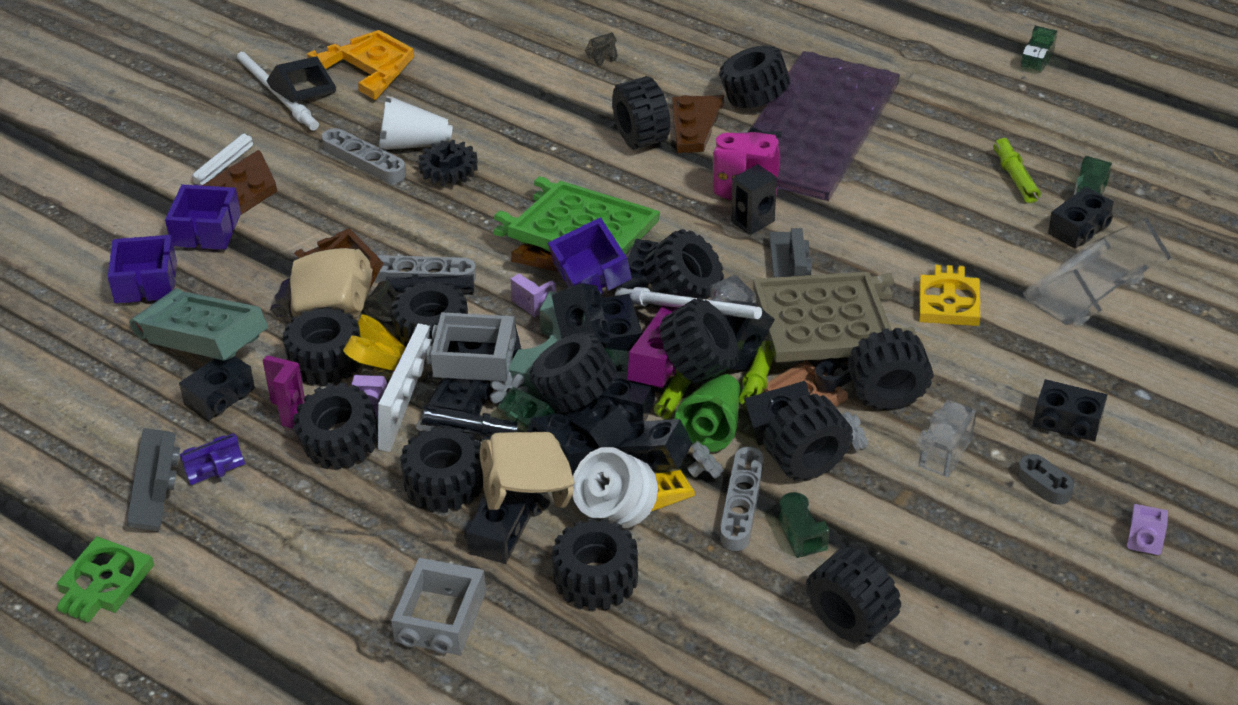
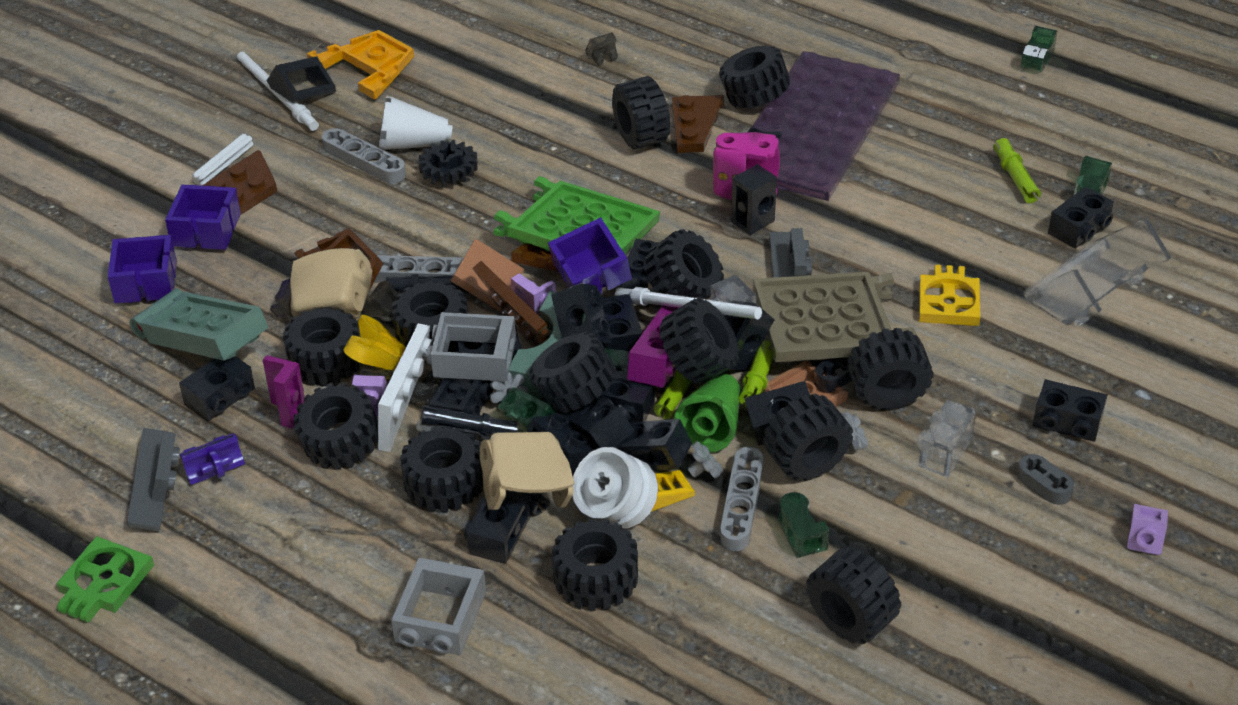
(500, 265): none -> nougat tile
(530, 324): none -> reddish brown wing

